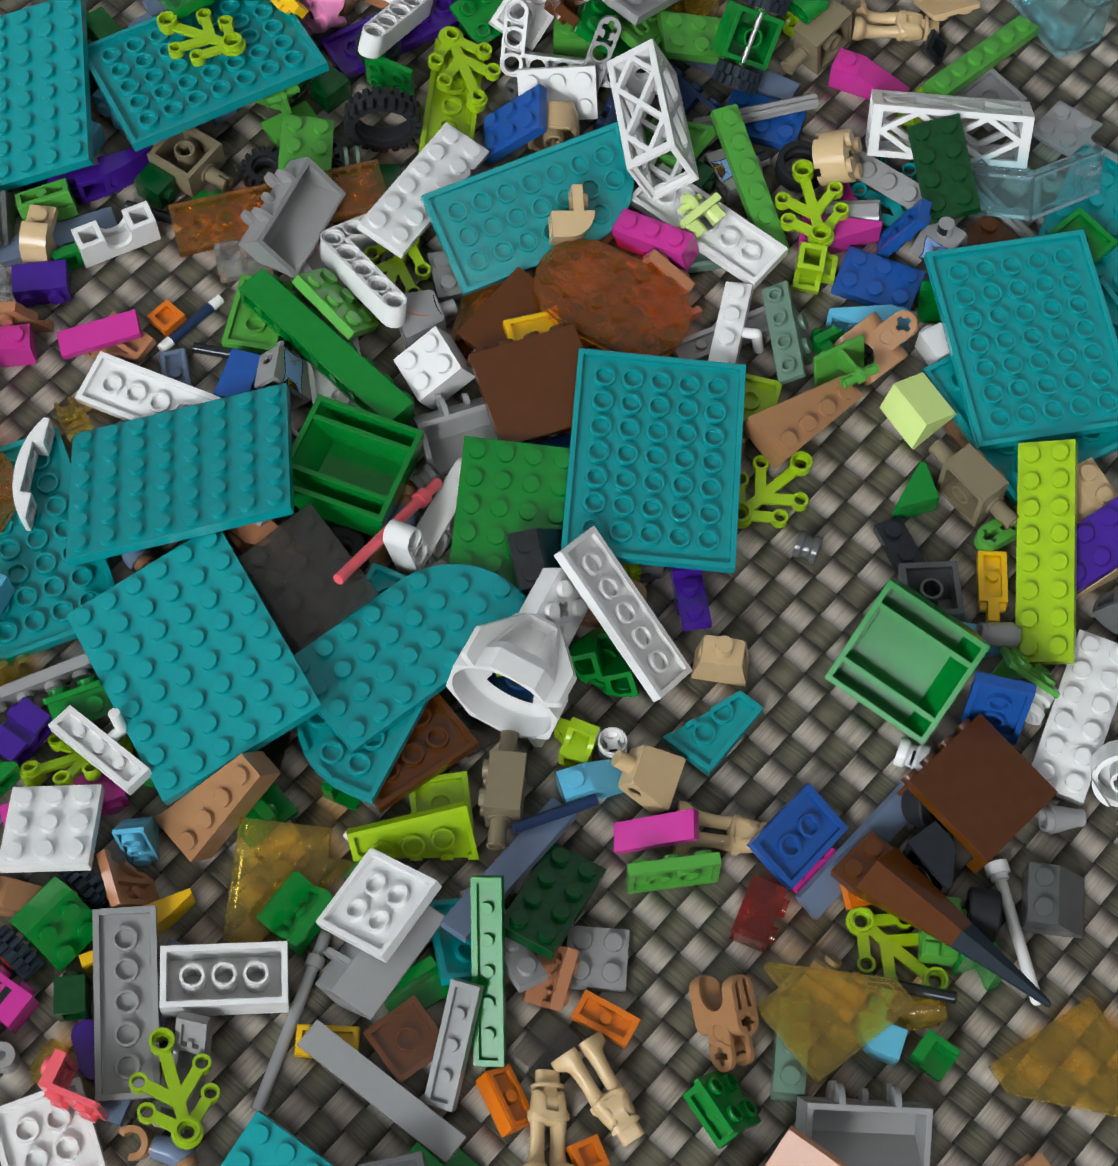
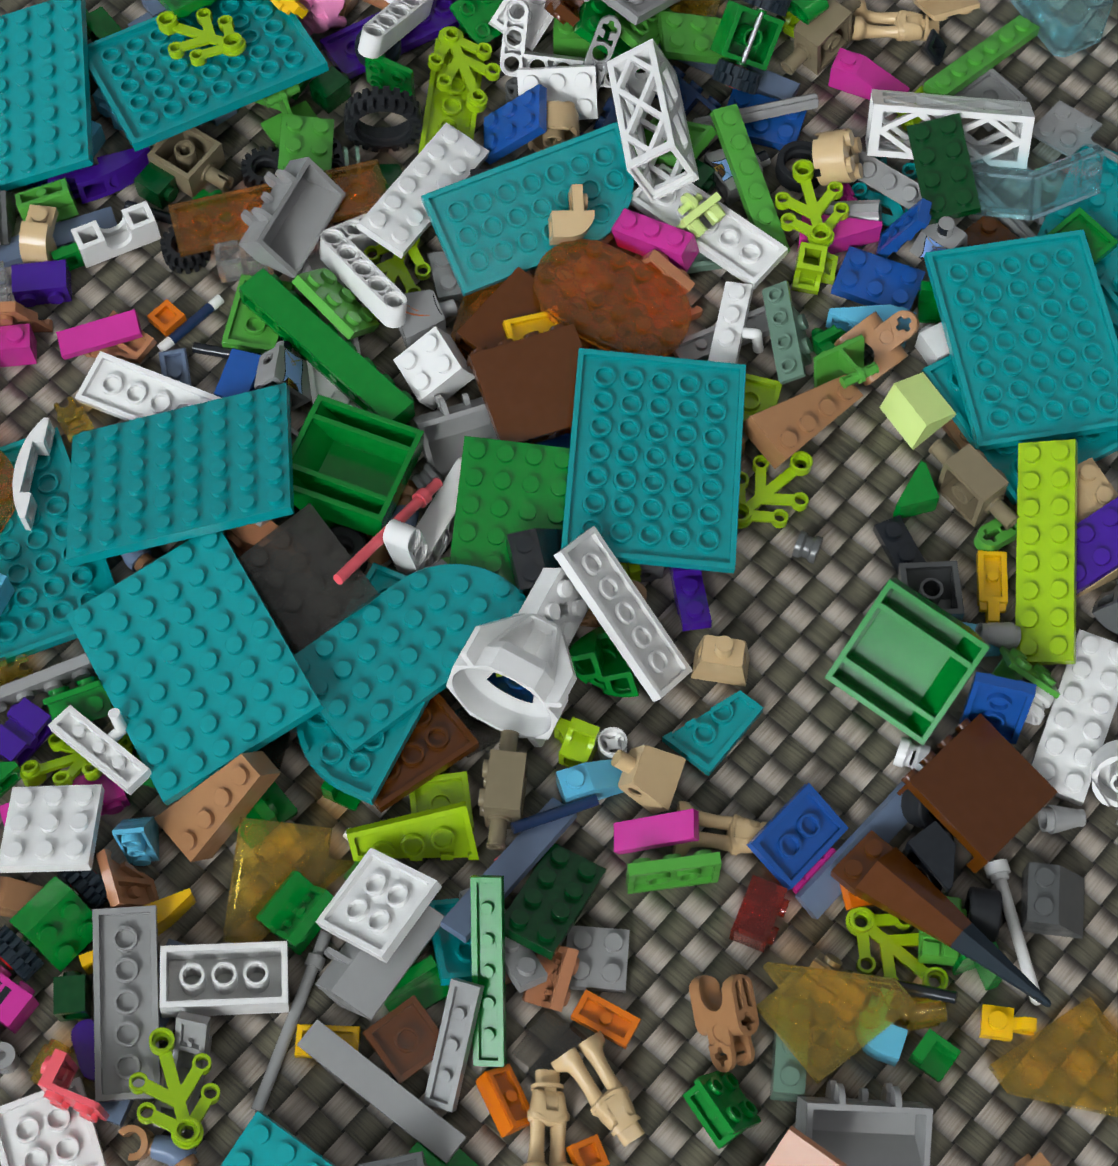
(173, 258): none -> black tyre
(1000, 1023): none -> yellow plate

